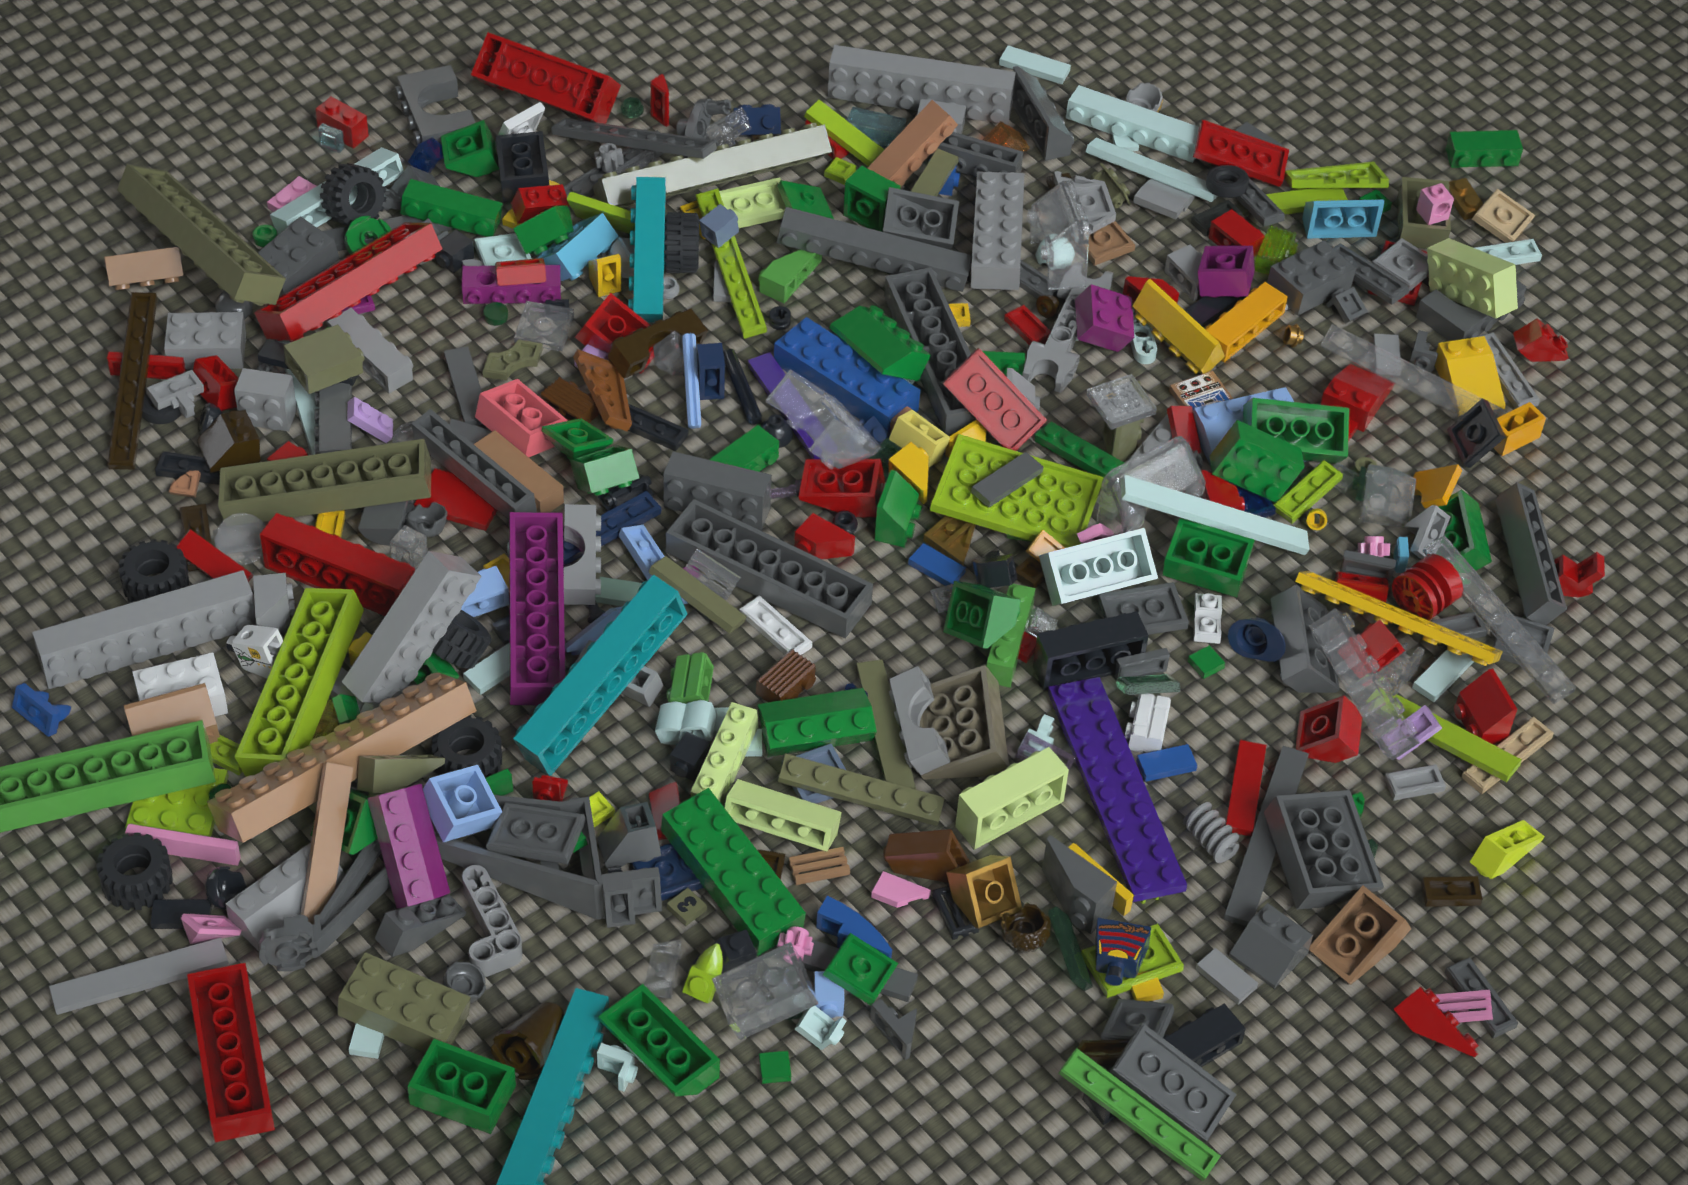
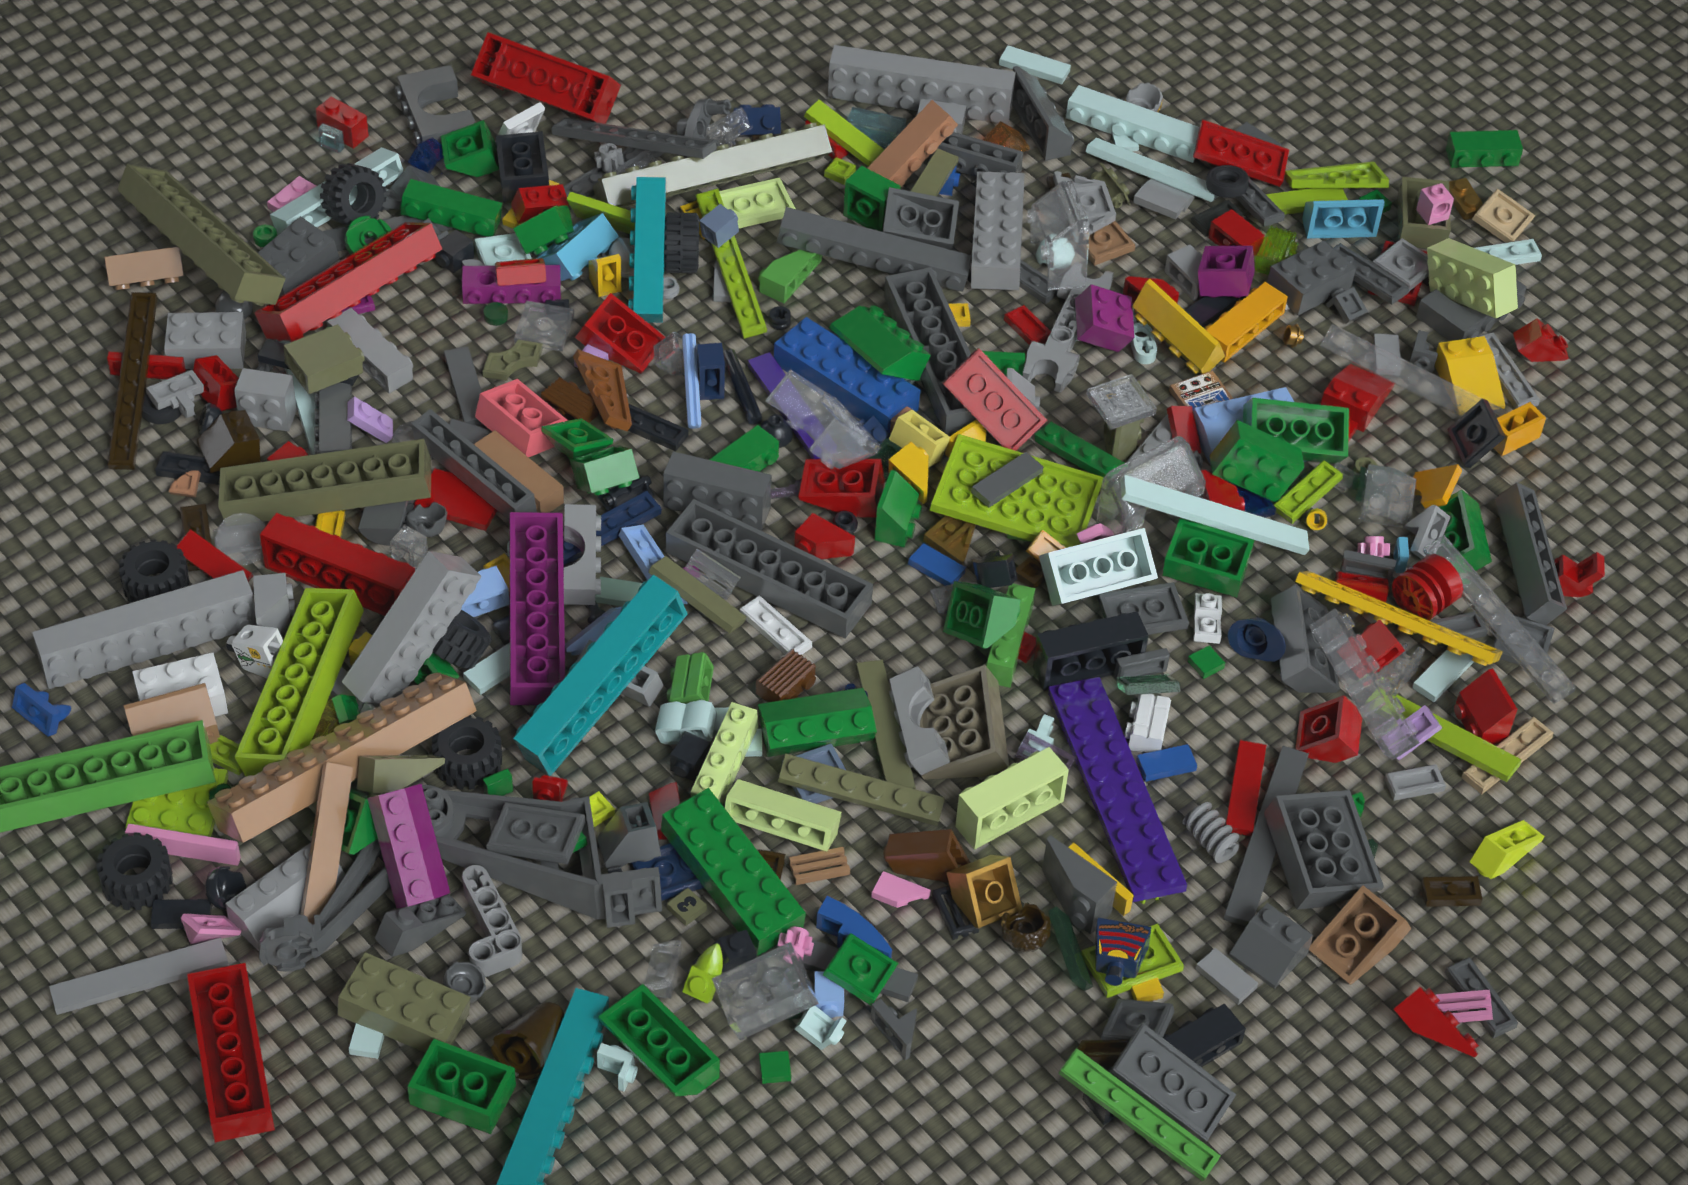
(461, 803): light blue brick -> none
(631, 352): dark brown arch -> none
(632, 107): clear green plate -> none
(660, 100): red slope -> none
(804, 198): green plate -> none
(1040, 622): clear tile -> none
(1047, 306): dark brown plate -> none

